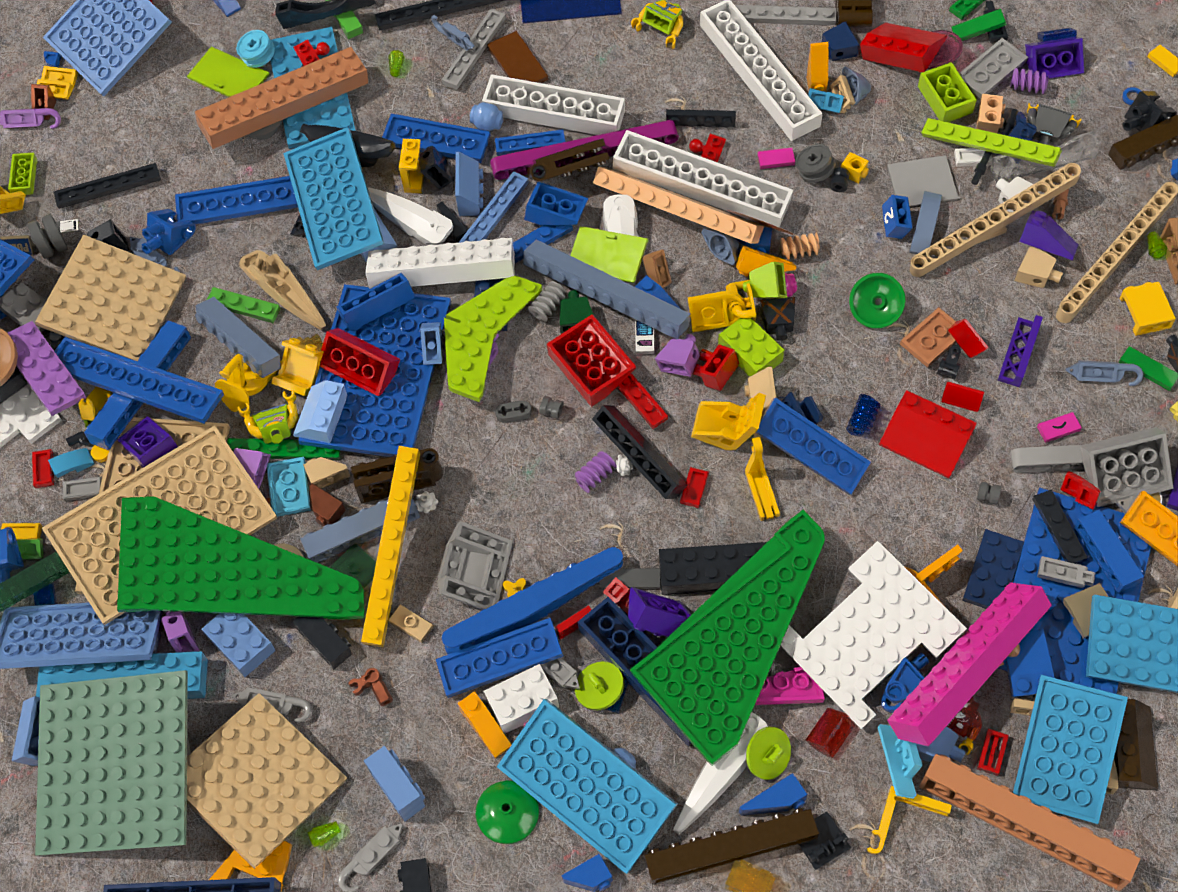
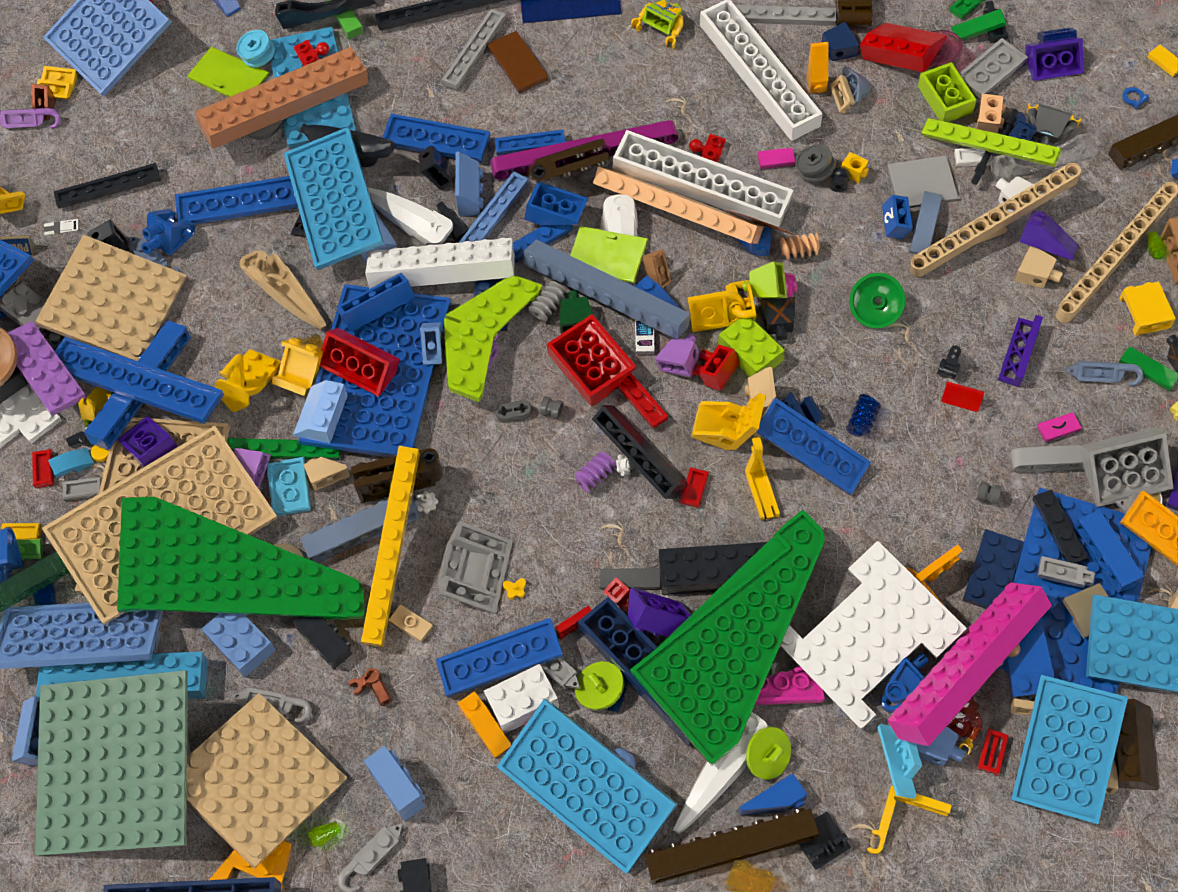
(23, 173): lime piece -> none
(45, 237): dark grey wheel -> none
(52, 58): blue tile -> none
(176, 627): medium lavender torso -> none
(238, 337): sand blue brick -> none
(246, 305): bright green plate -> none
(273, 423): torso -> none
(325, 507): copper slope -> none
(356, 564): clear green plate -> none
(395, 62): clear neon green cone -> none
(409, 166): yellow panel -> none
(453, 33): sand blue plate -> none
(486, 116): medium blue hair -> none
(509, 825): green dish -> none
(533, 602): blue piece -> none
(555, 105): white brick -> none
(589, 875): blue slope -> none
(706, 118): black plate -> none
(721, 245): sand blue hat -> none
(752, 259): light orange slope -> none
(826, 100): dark azure slope -> none
(830, 732): clear red brick -> none
(927, 434): red slope -> none
(930, 338): nougat plate -> none
(967, 338): red slope -> none
(1029, 80): medium lavender piece -> none
(1030, 823): nougat brick -> none
(1060, 203): nougat pin -> none
(1081, 489): red slope -> none
(1145, 113): black piece -> none

